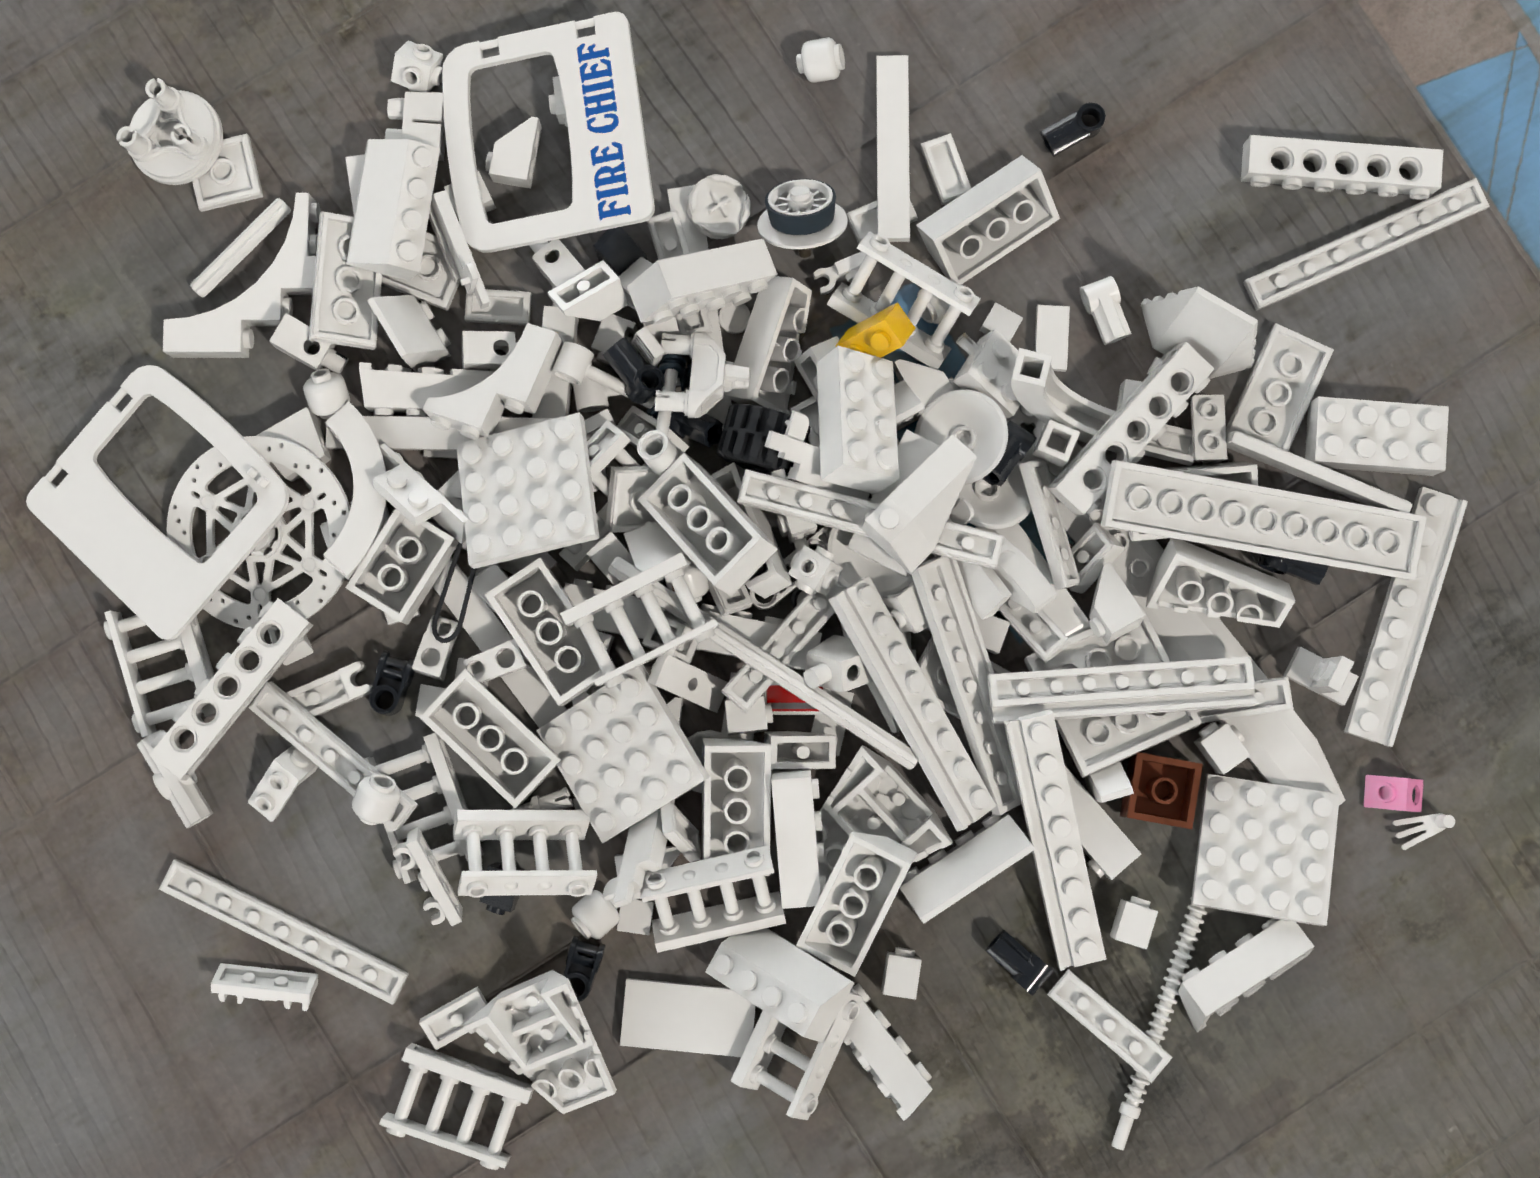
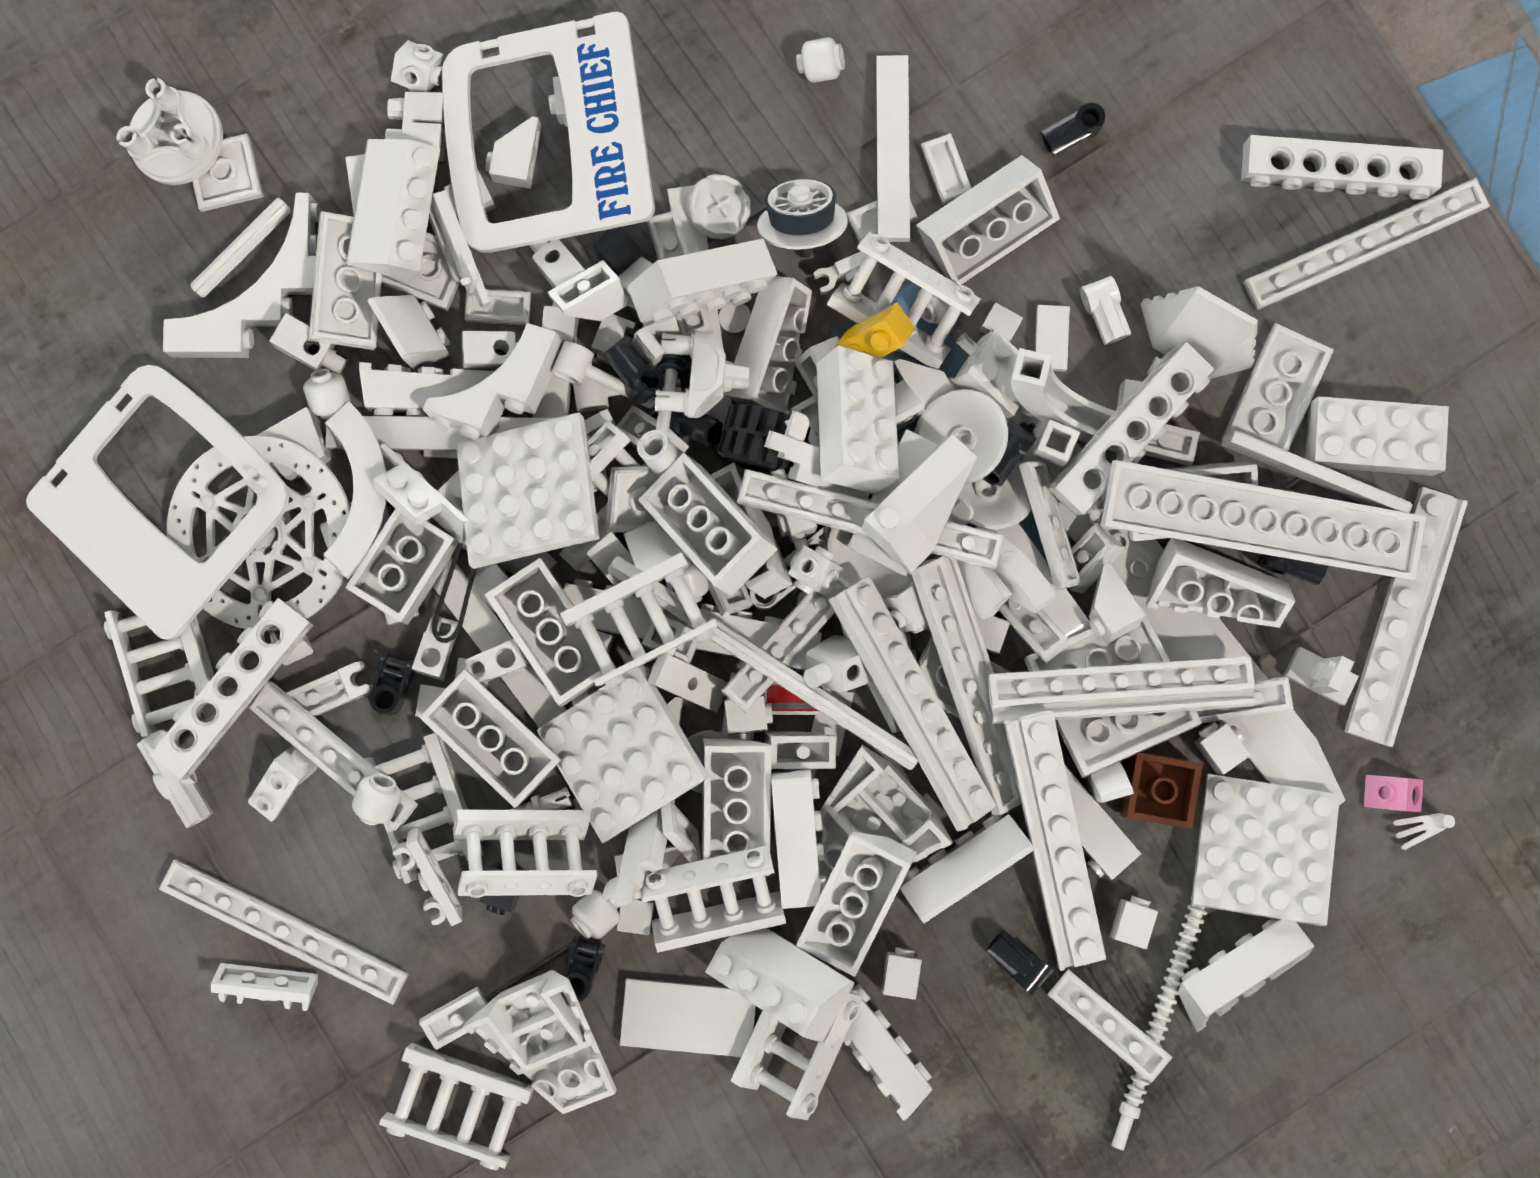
(1208, 428): white bracket -> none

